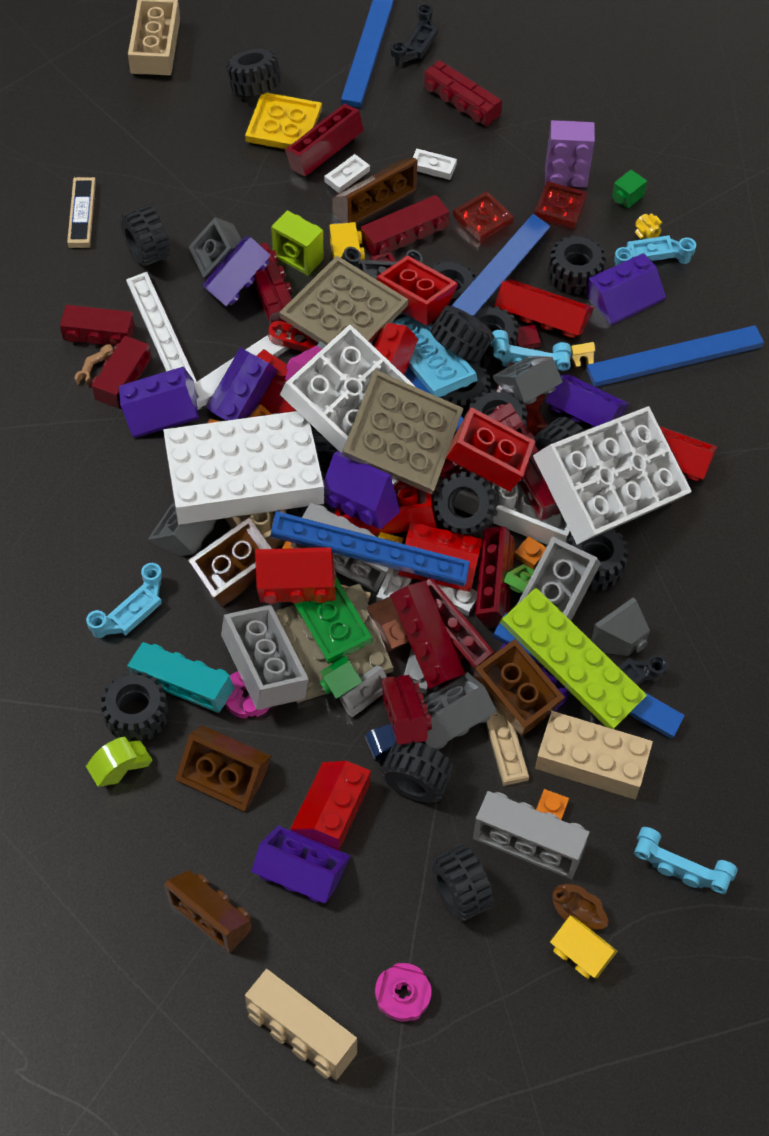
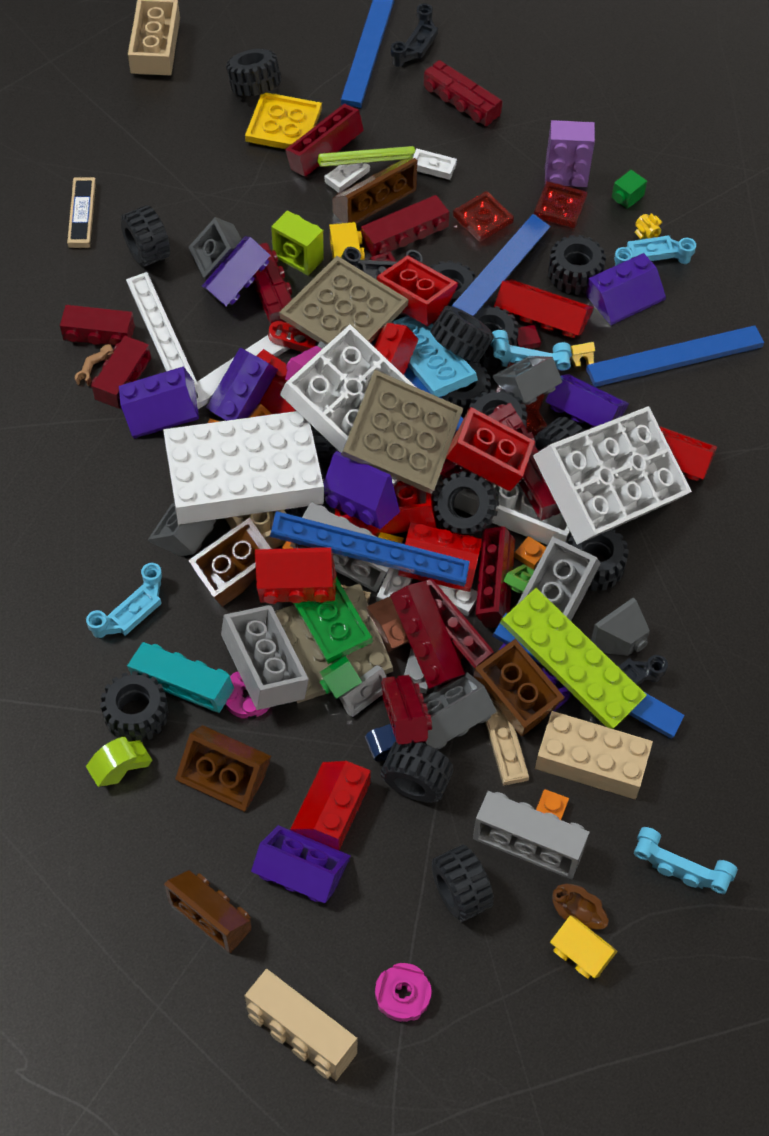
(366, 156): none -> lime axle

